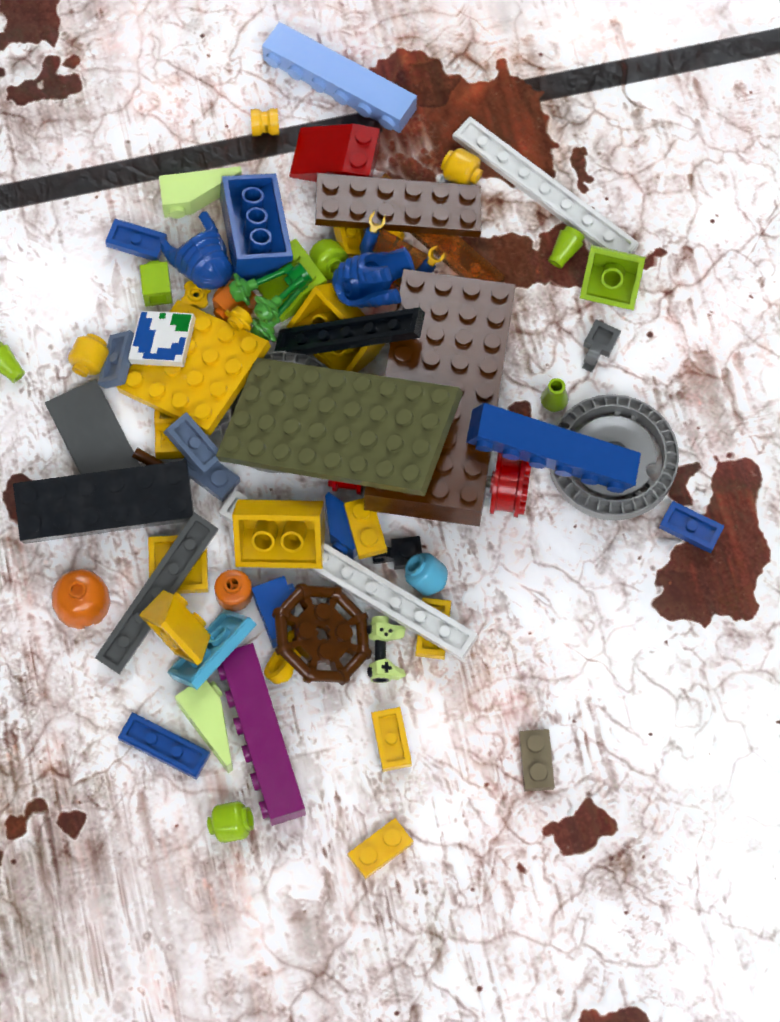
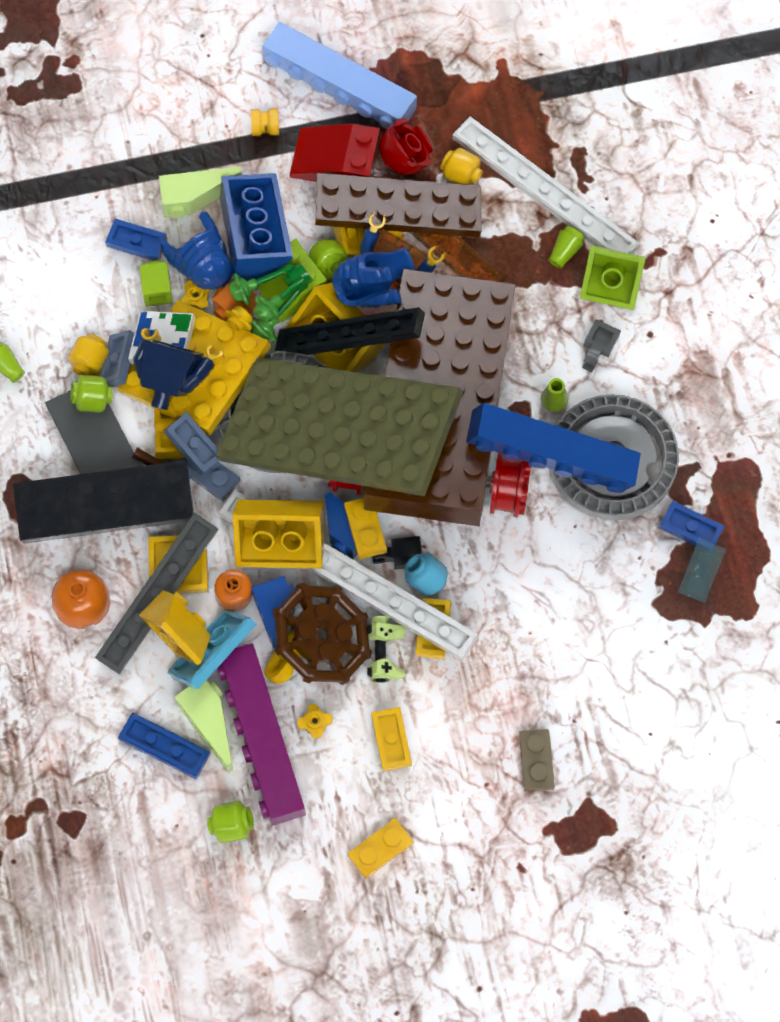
(91, 393): none -> lime head
(171, 368): none -> dark blue torso
(316, 730): none -> yellow plate
(405, 148): none -> red cylinder
(701, 570): none -> clear light blue plate

